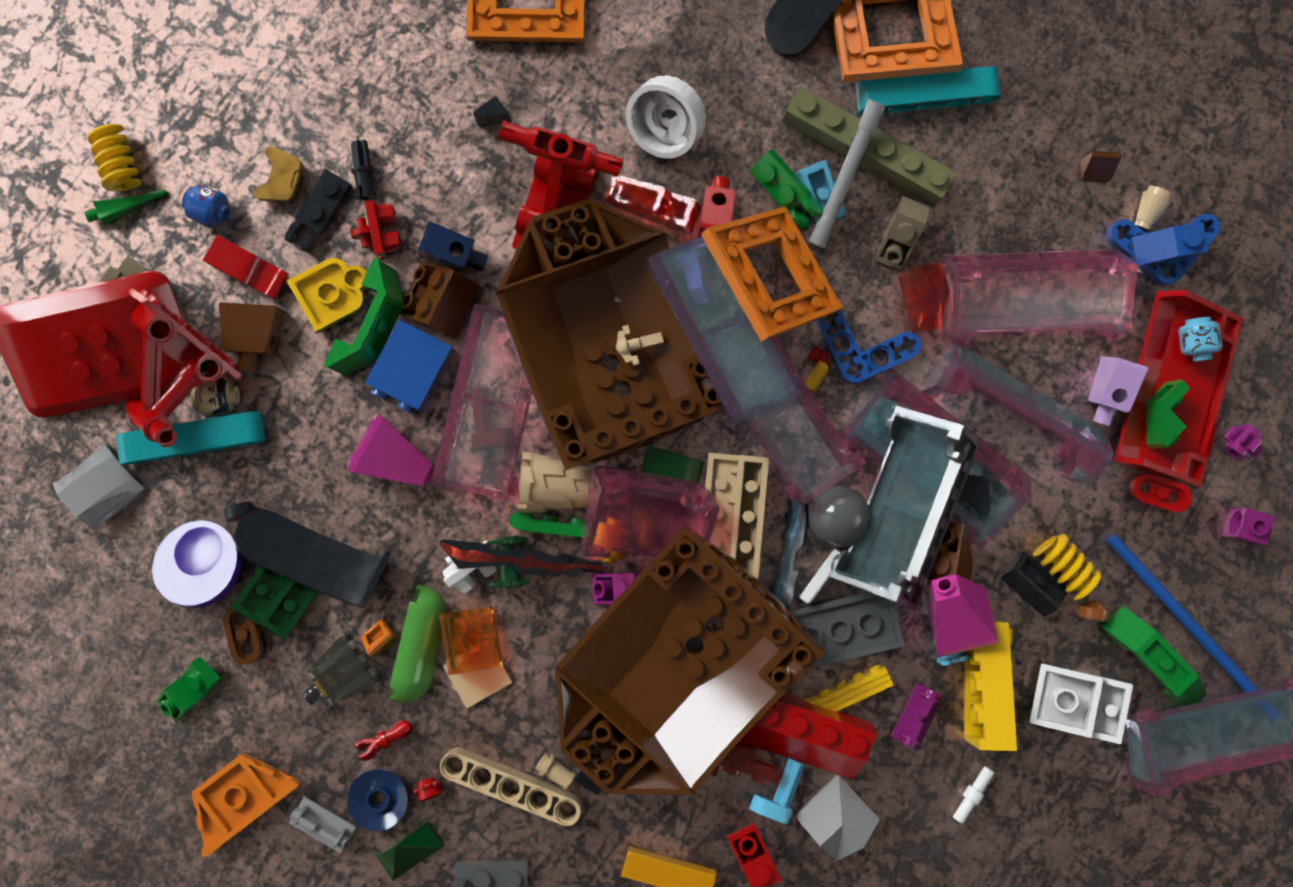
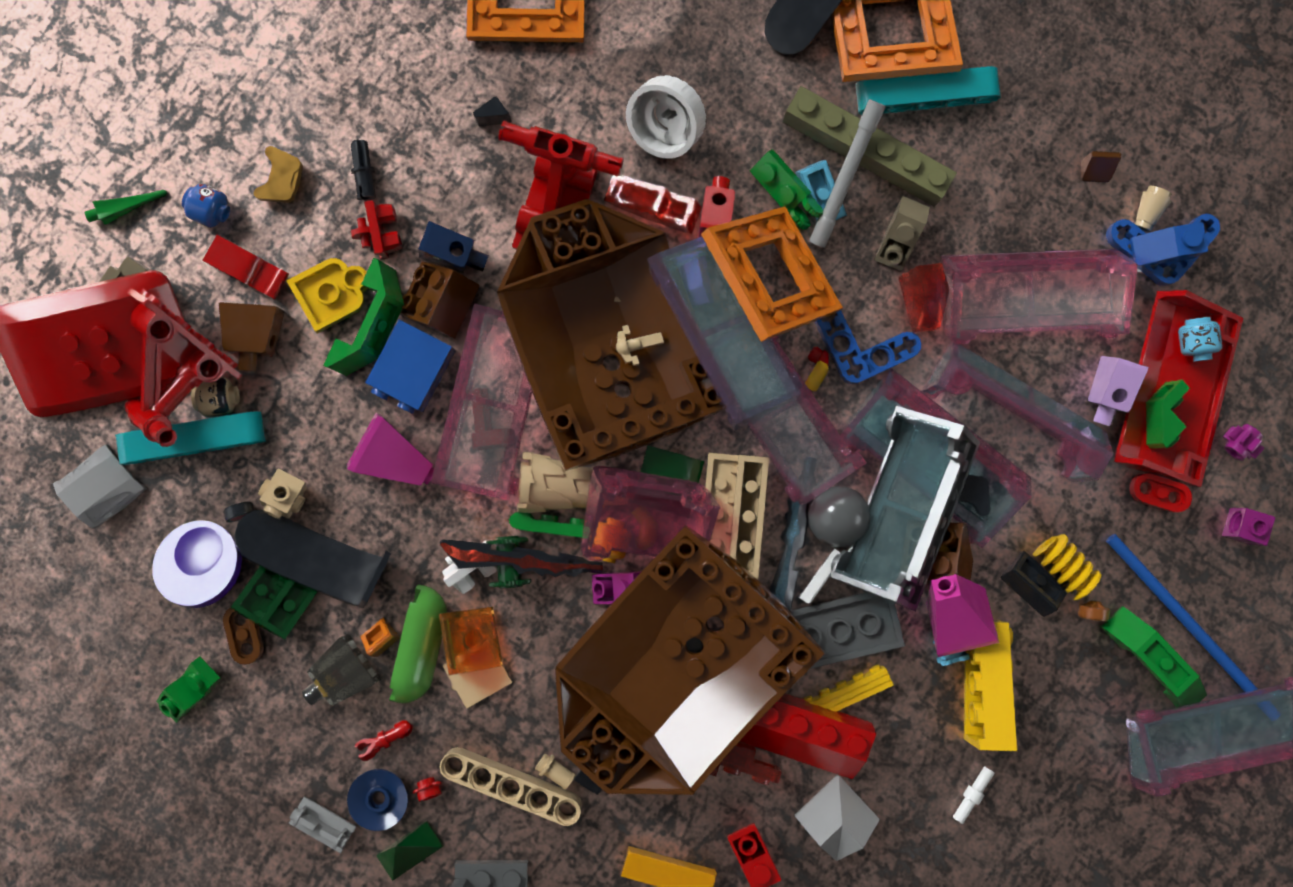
(111, 158): yellow piece -> none
(237, 798): orange wing -> none
(282, 484): none -> tan brick
(318, 209): black hinge -> none
(779, 807): medium azure piece -> none
(917, 716): magenta hinge -> none
(1081, 703): white slope -> none

